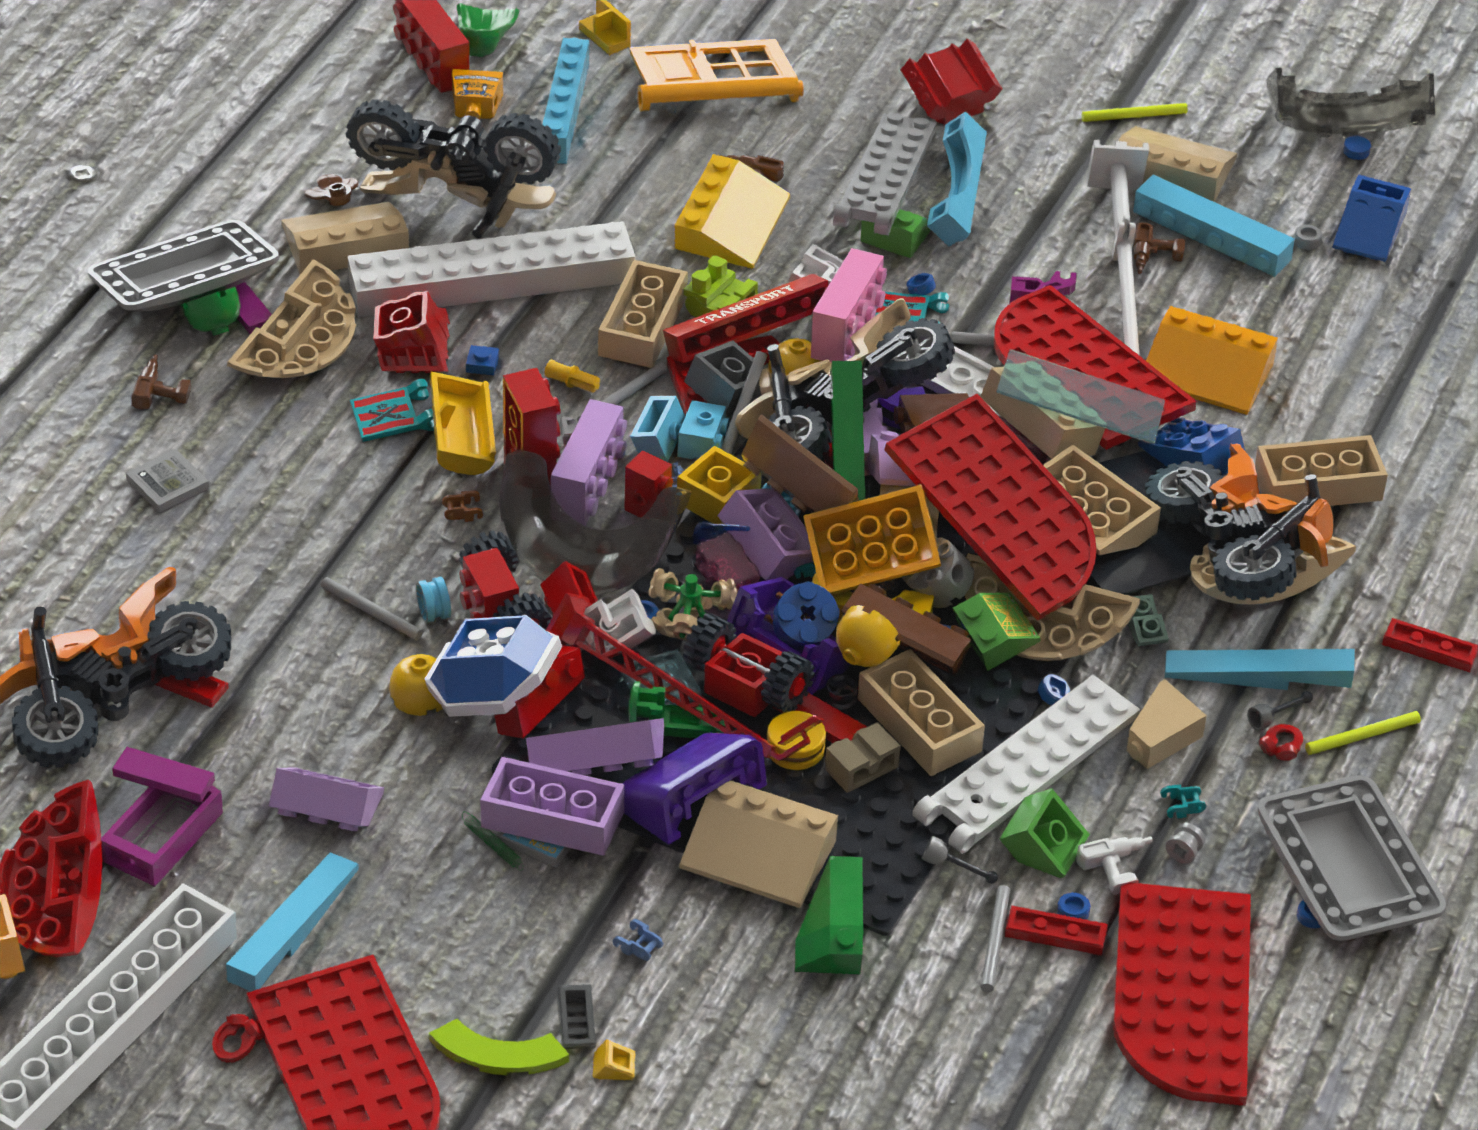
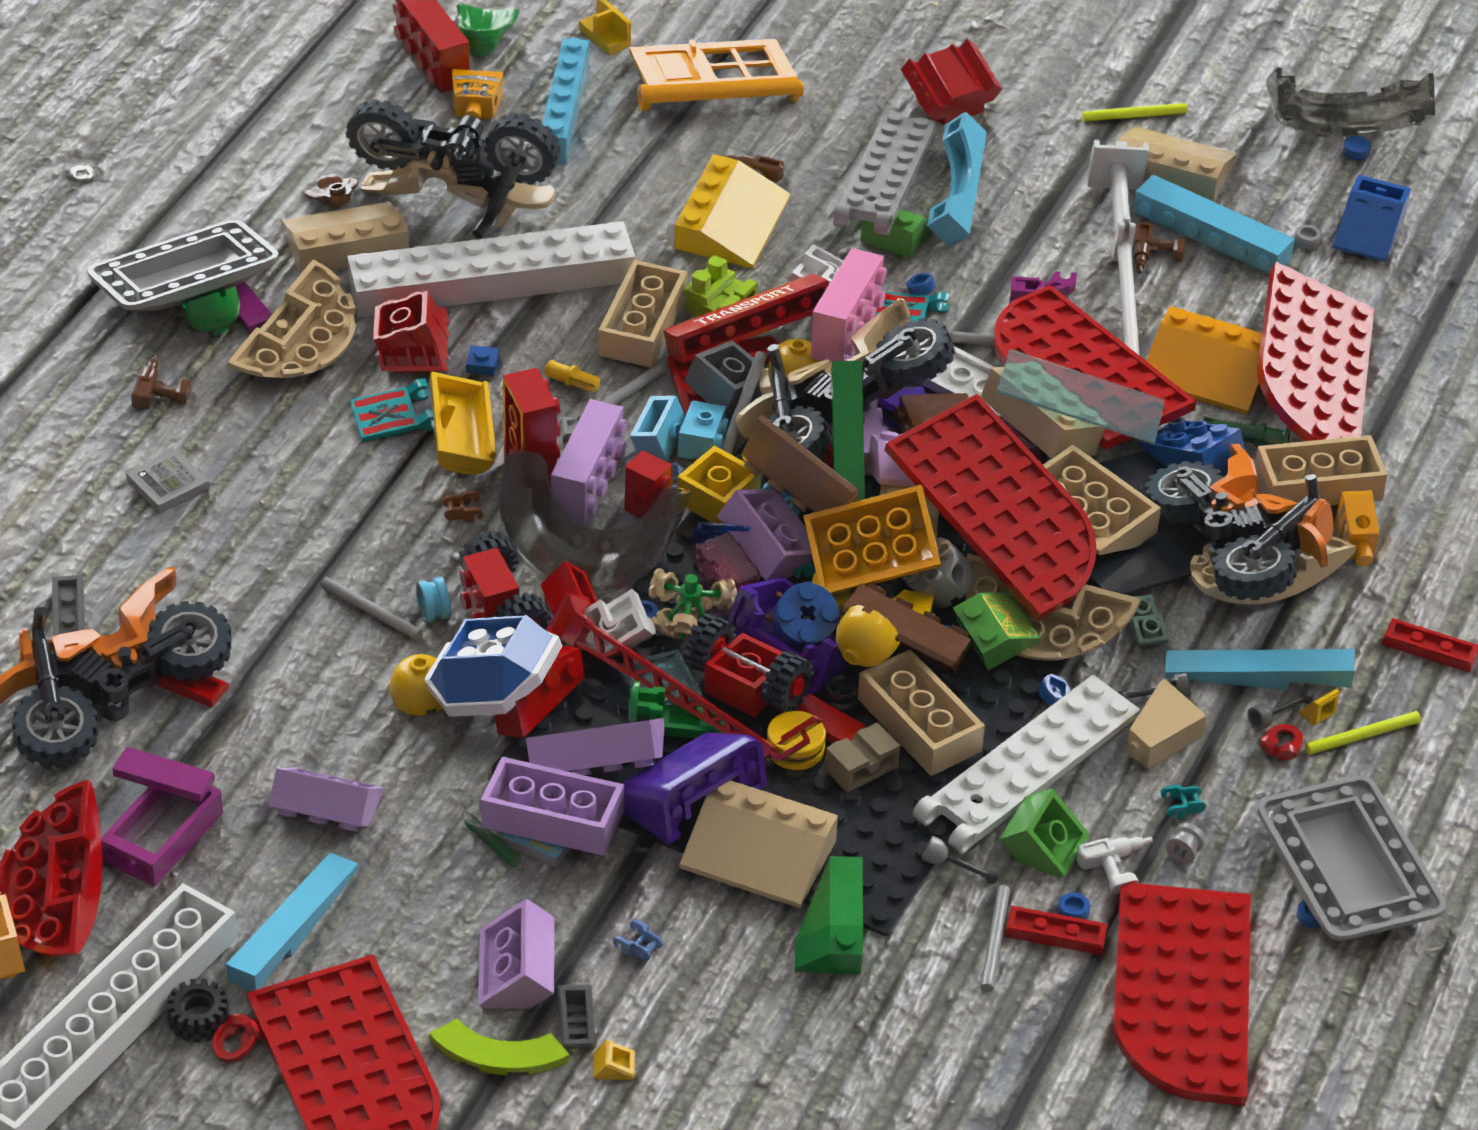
(68, 604): none -> dark grey plate
(197, 995): none -> black tyre
(516, 958): none -> lavender slope
(1179, 681): none -> hinge
(1257, 435): none -> dark green pin
(1314, 356): none -> plate
(1321, 708): none -> yellow slope
(1363, 532): none -> light orange torso

